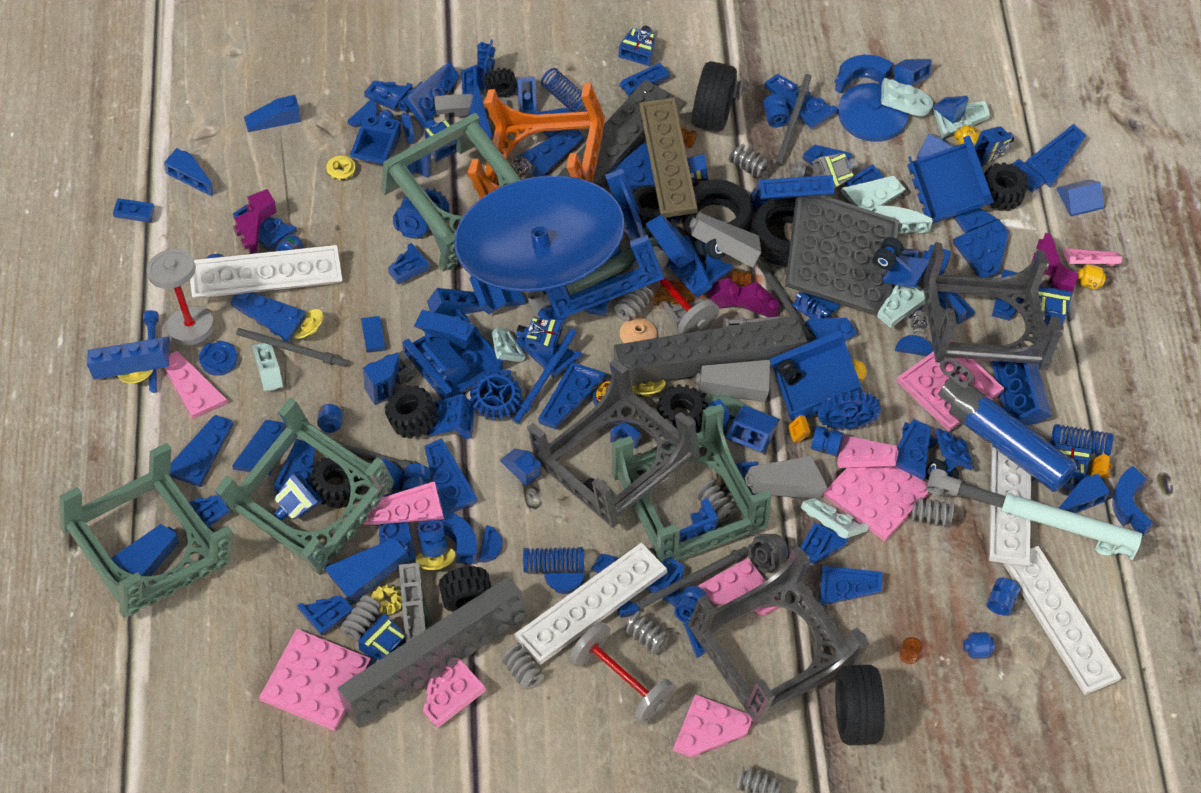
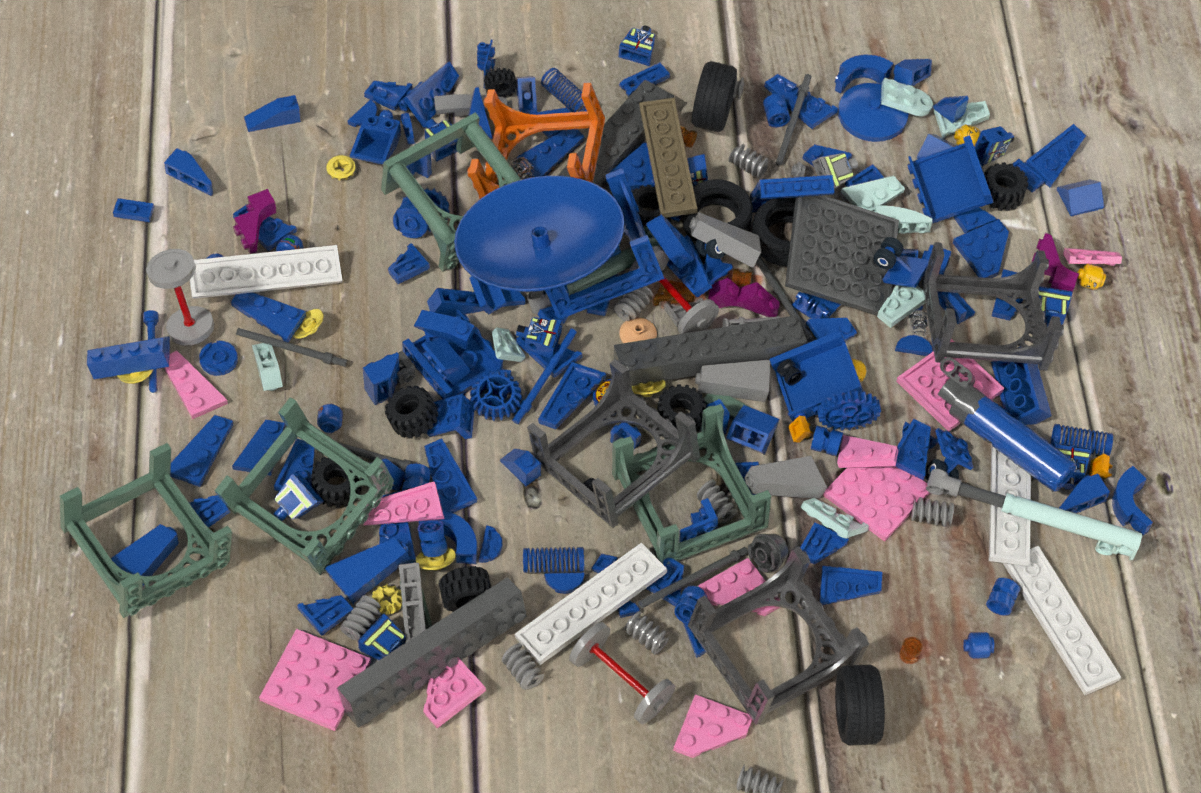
(373, 334): blue tile -> none
(472, 78): blue slope -> none

